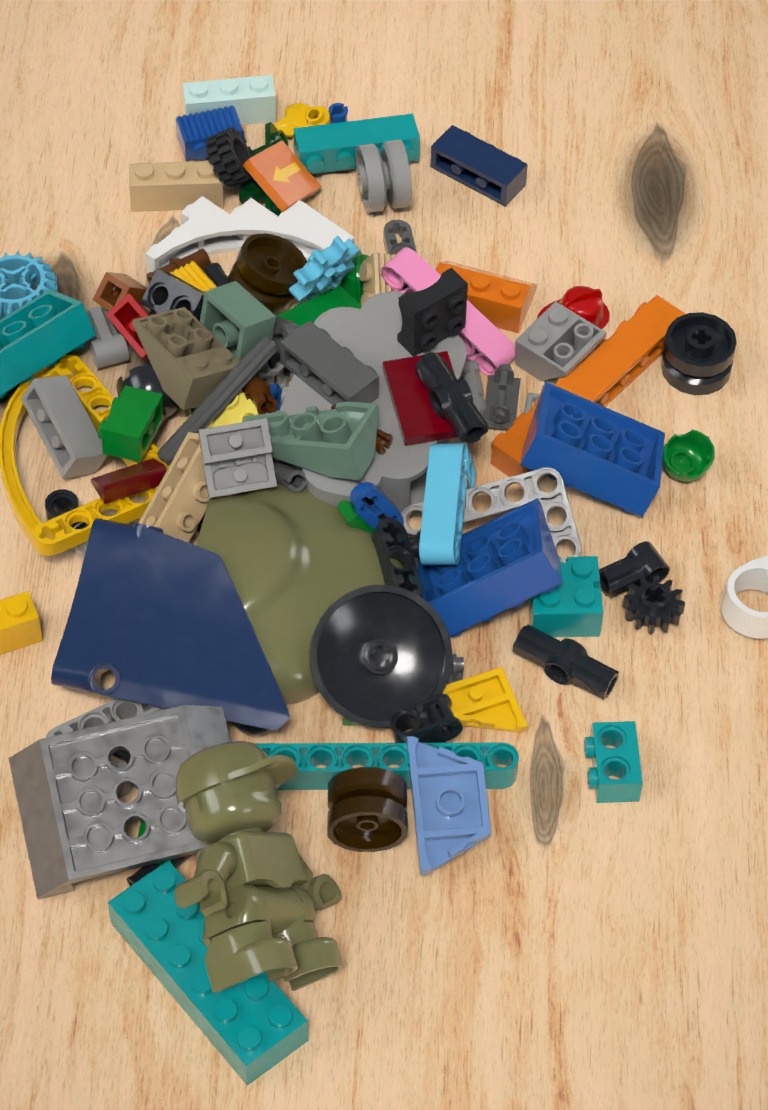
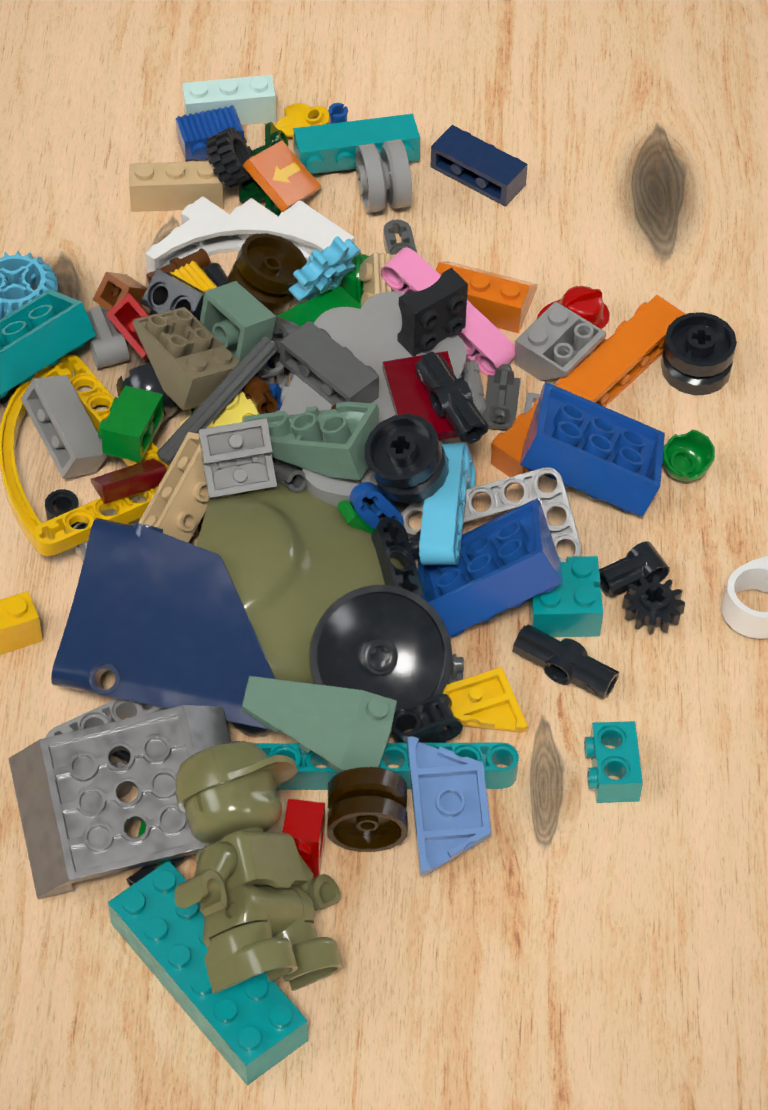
(307, 826): none -> red brick
(334, 722): none -> sand green wedge
(407, 458): none -> black wheel

